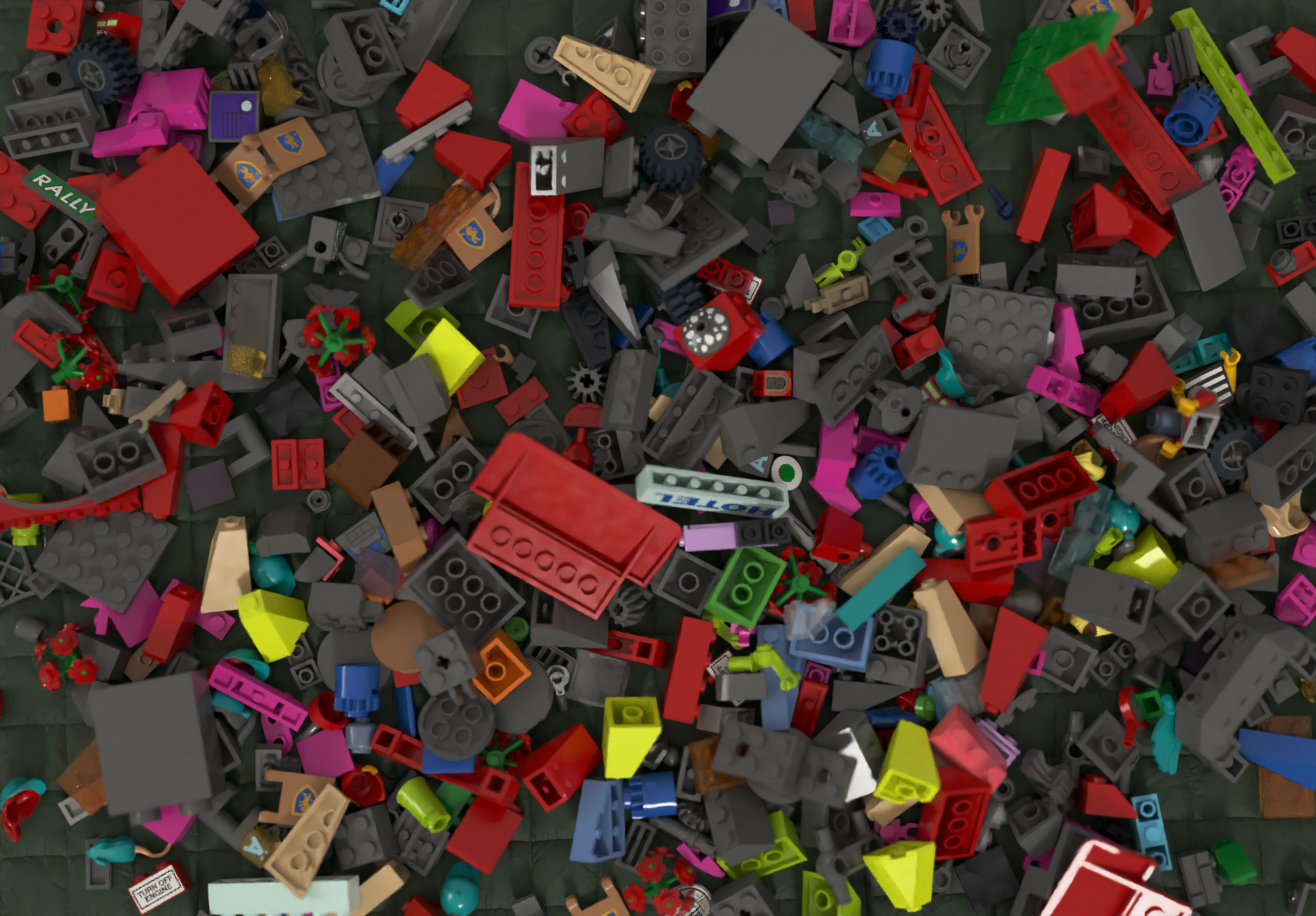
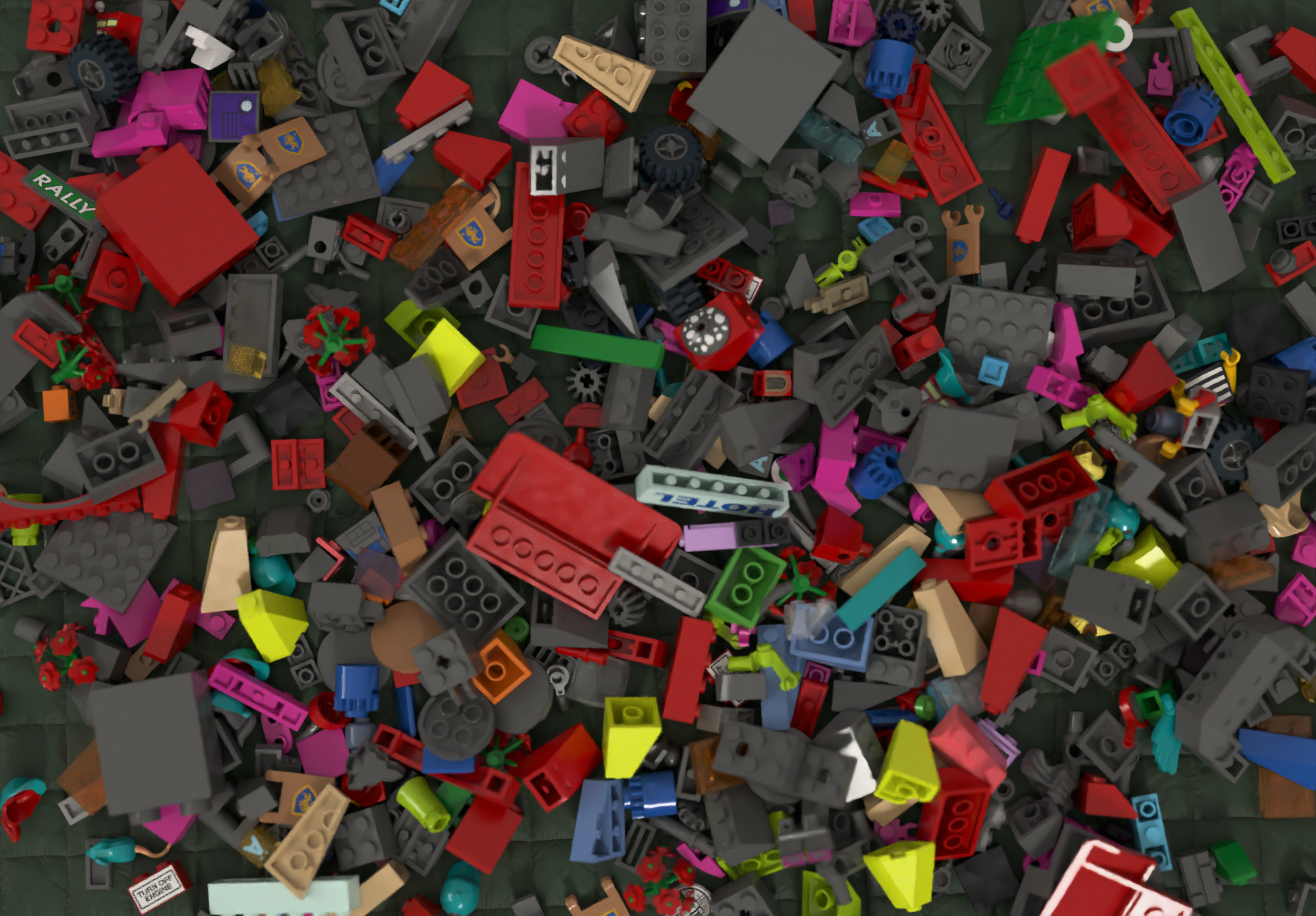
(209, 50): none -> white slope
(255, 798): none -> dark grey slope
(259, 223): none -> dark azure plate
(369, 235): none -> red slope
(371, 766): none -> dark grey rock
(477, 296): none -> dark grey bracket
(585, 654): none -> red piece
(598, 347): none -> green tile
(657, 582): none -> light grey plate
(778, 592): none -> dark grey helmet
(798, 466): none -> magenta slope
(813, 839): none -> dark grey hips
(993, 370): none -> dark azure plate
(1098, 409): none -> lime pin
(1124, 34): none -> piece

